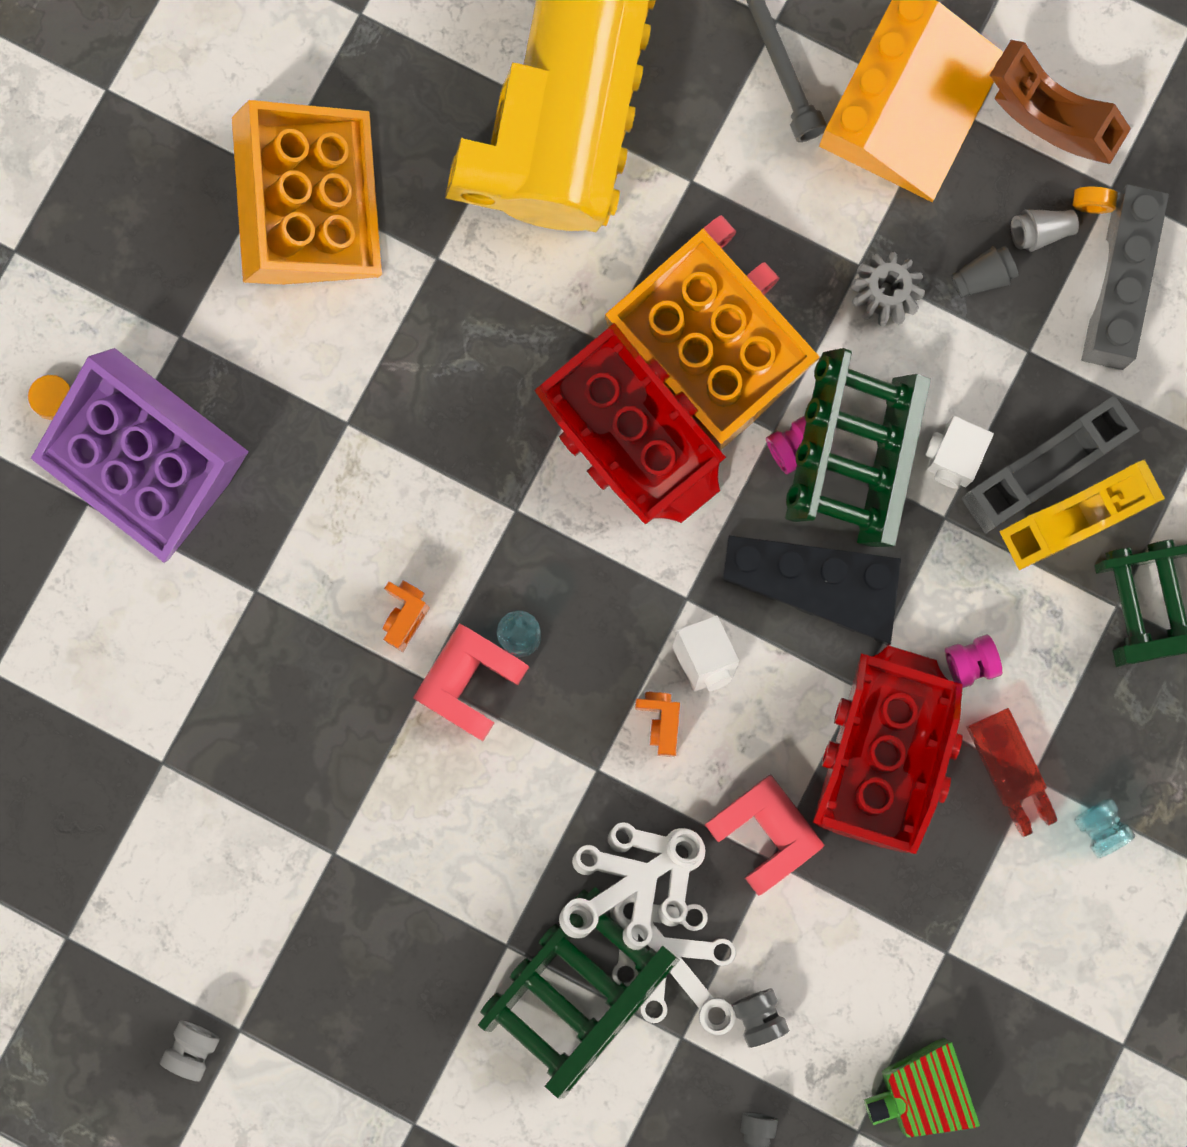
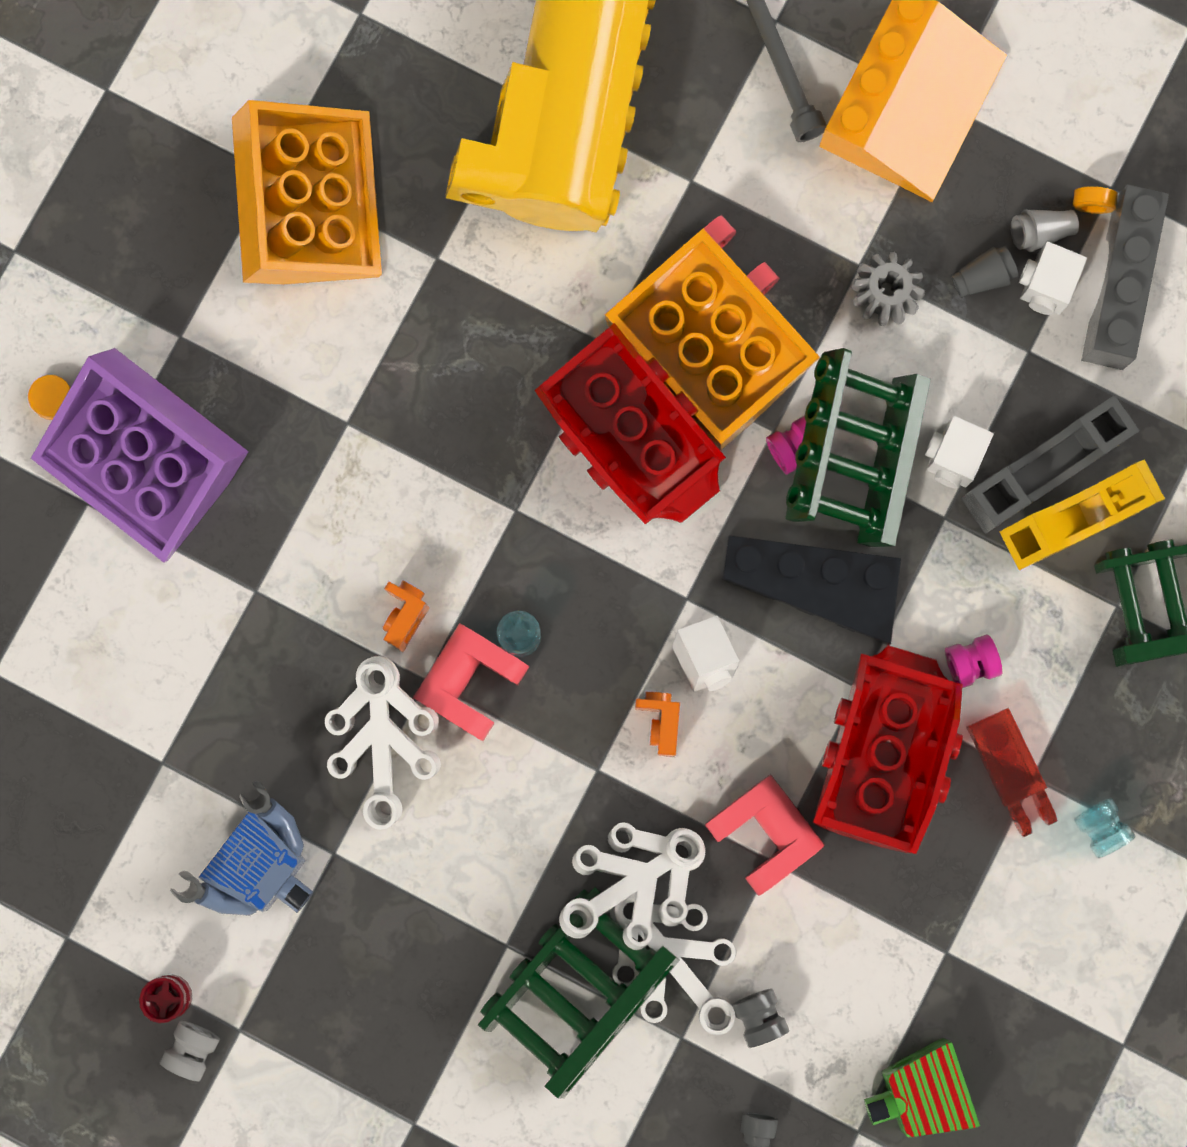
(160, 1004): none -> dark red wheel
(253, 864): none -> torso
(382, 735): none -> white plant
(1051, 279): none -> white brick
(1054, 113): dark orange arch -> none

